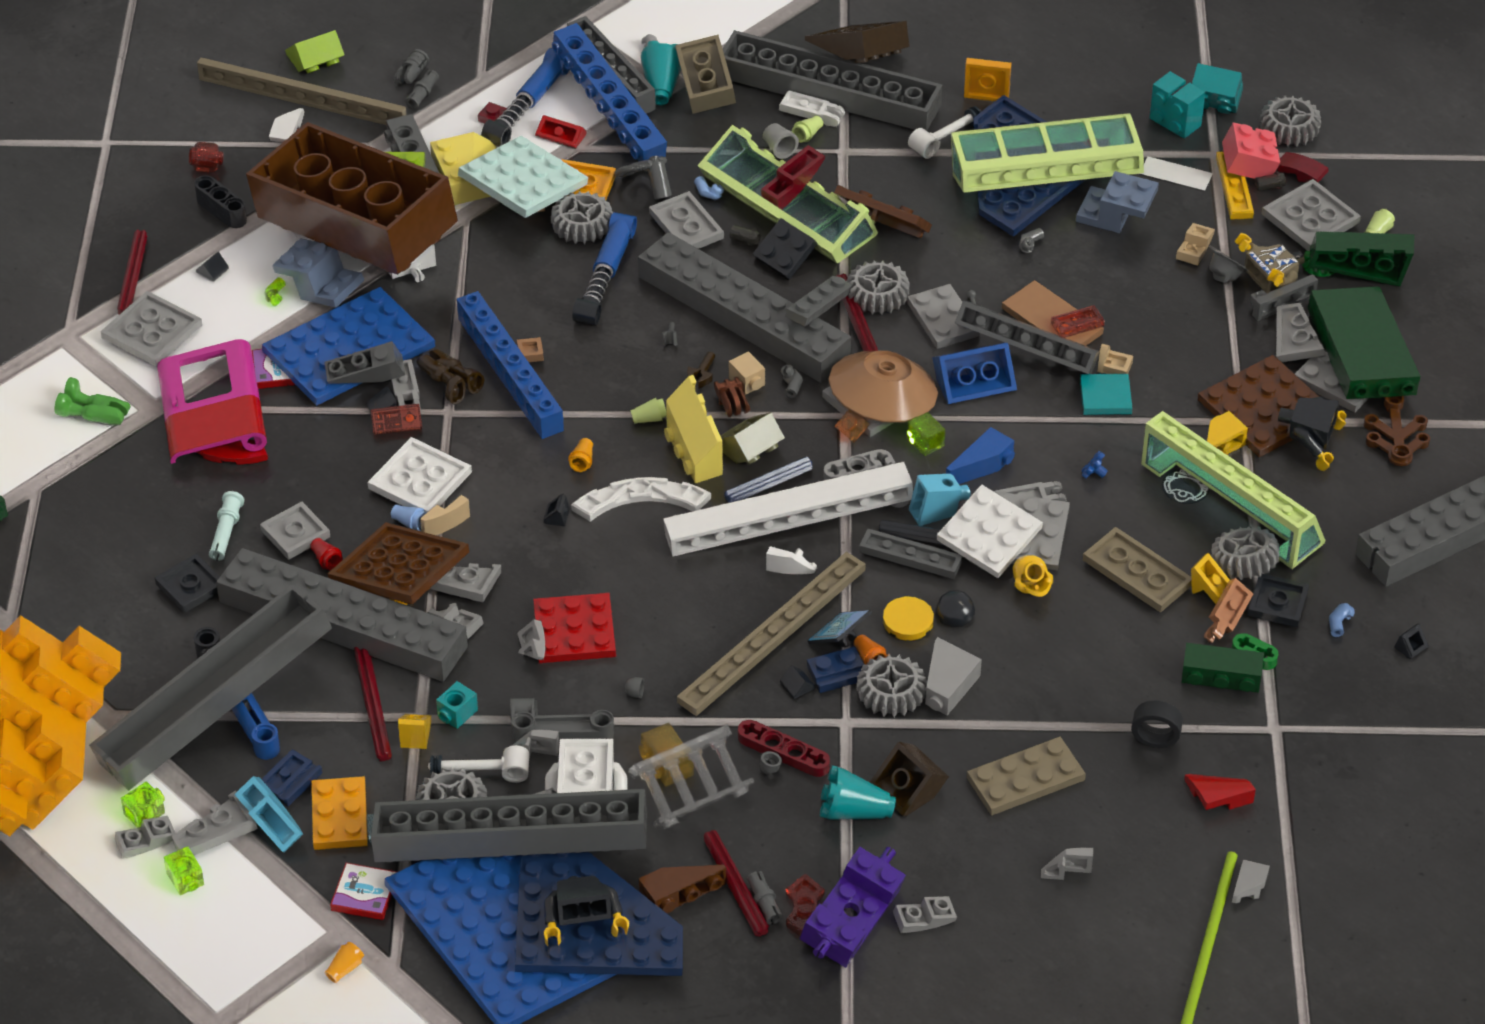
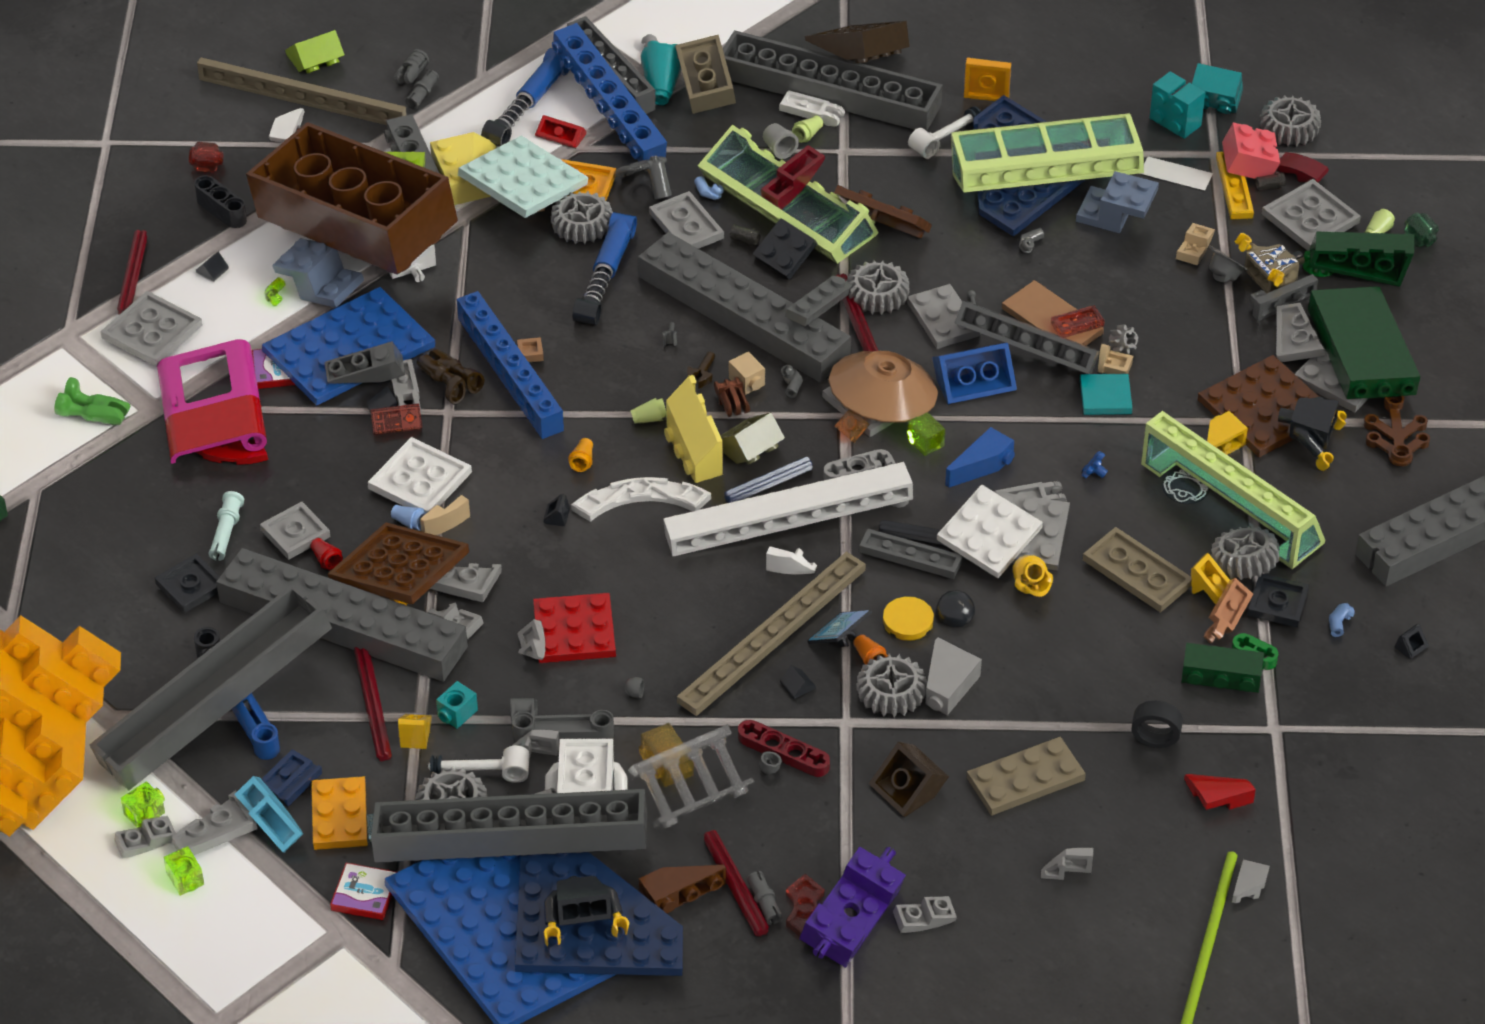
(345, 960): light orange cone -> none
(490, 112): dark red plate -> none
(835, 669): dark blue plate -> none
(854, 798): teal cone -> none
(936, 498): medium azure torso -> none
(1123, 339): none -> light grey gear
(1423, 229): none -> clear green head

